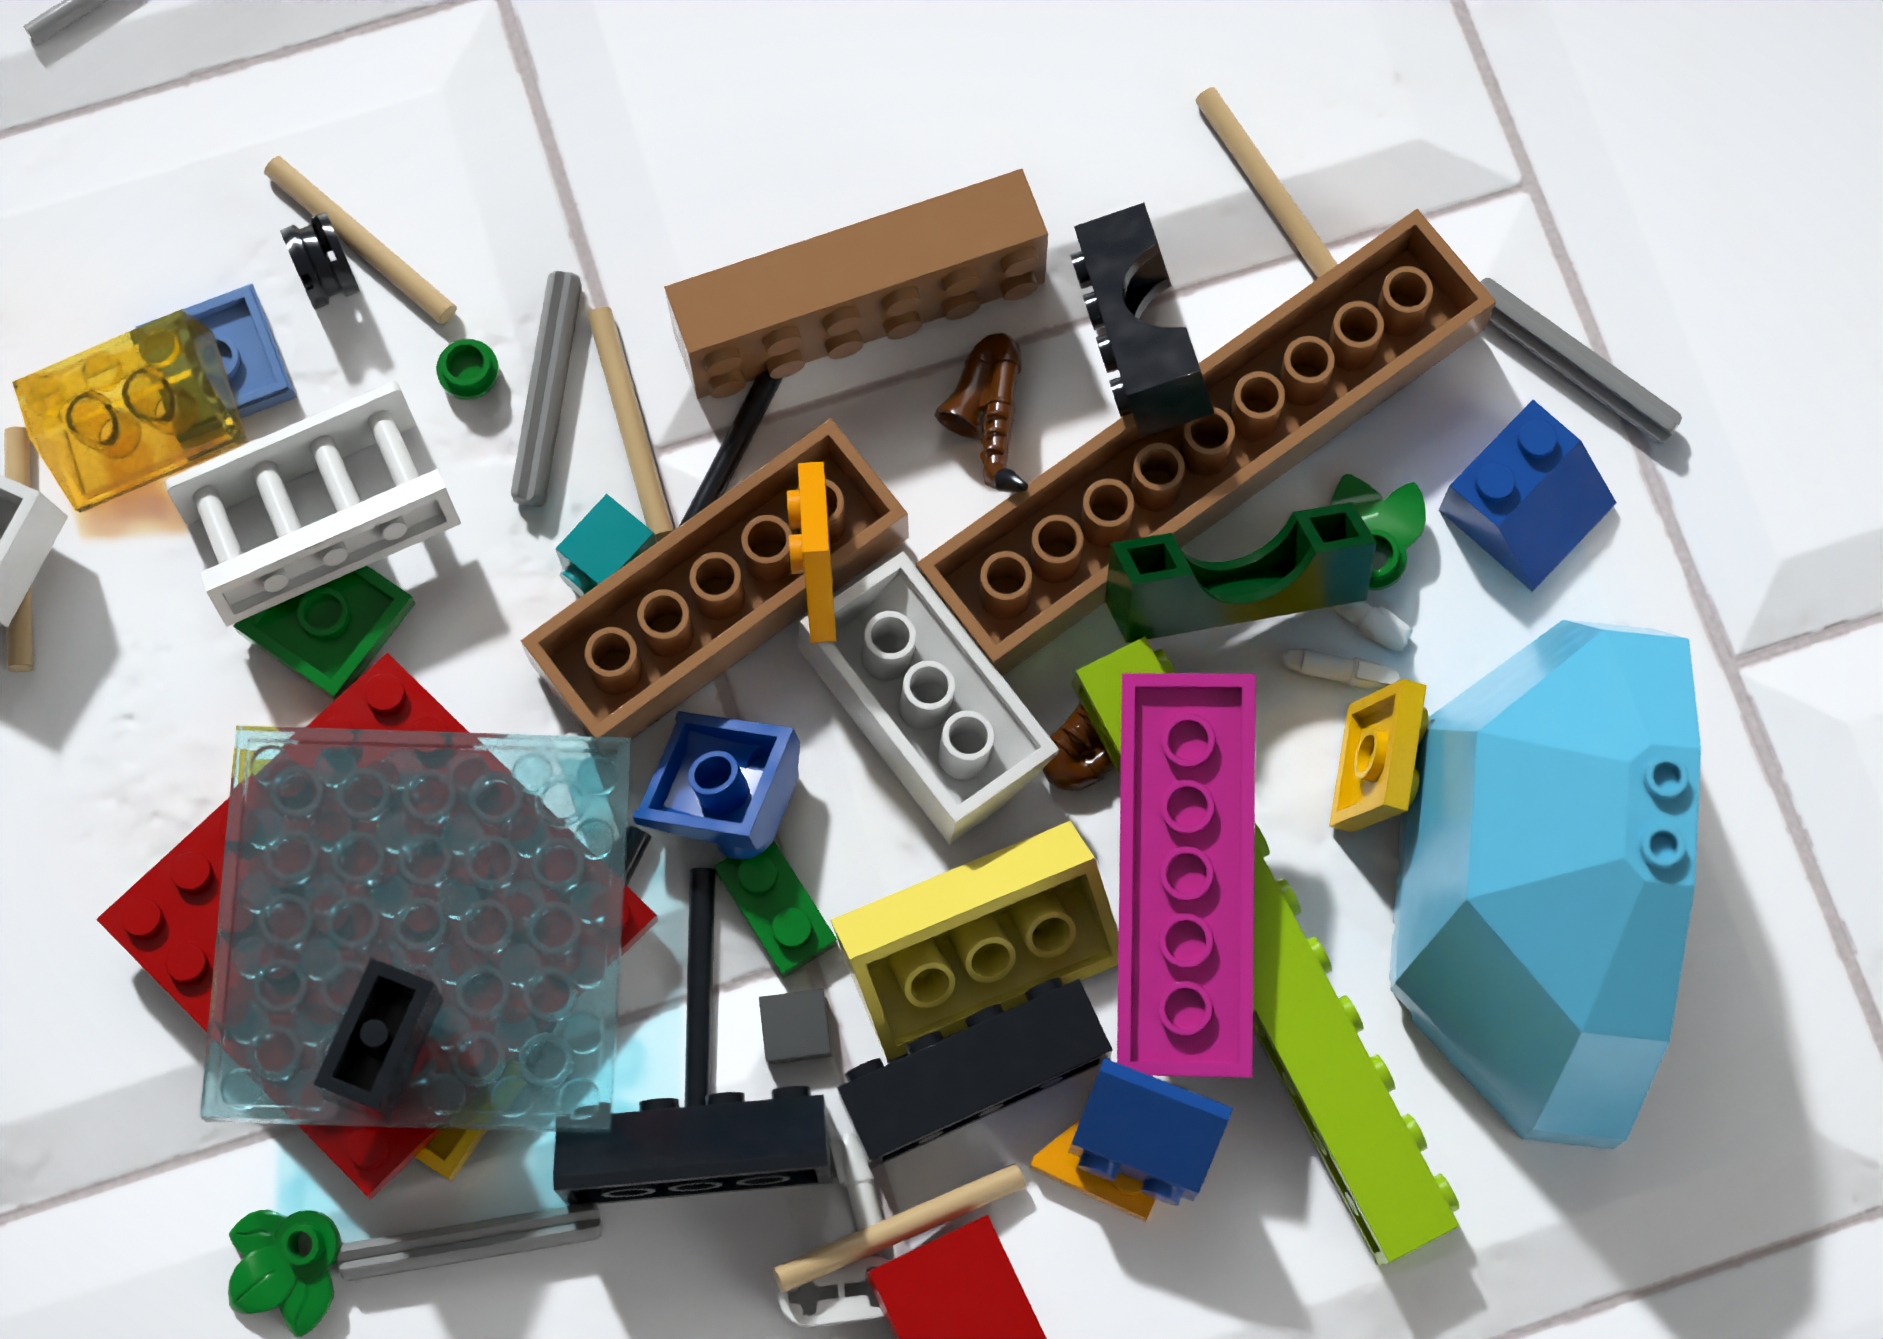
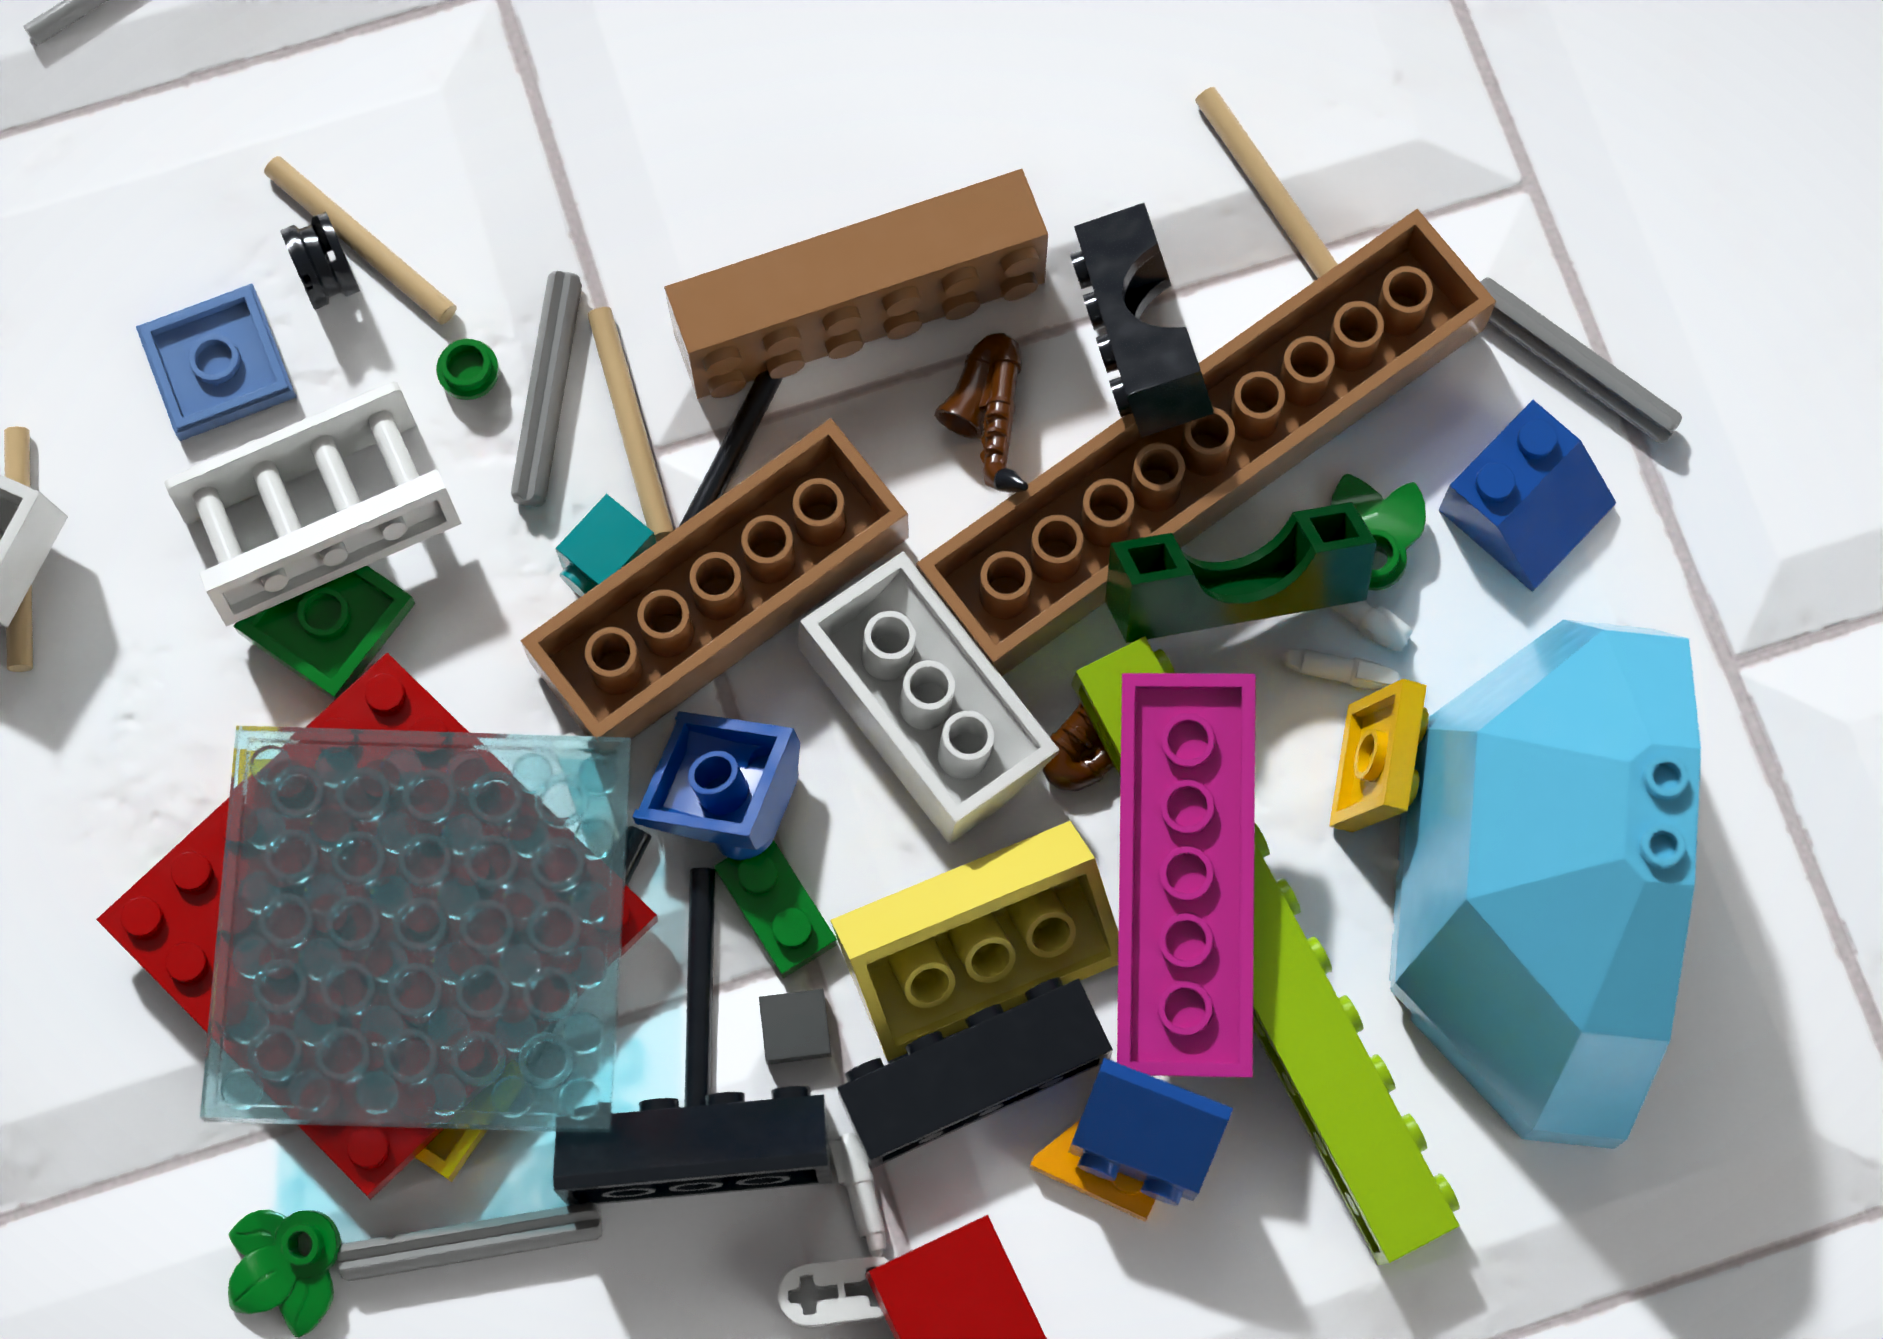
(131, 410): clear yellow slope -> none
(378, 1041): black brick -> none
(811, 549): light orange wing -> none
(899, 1228): tan bar -> none

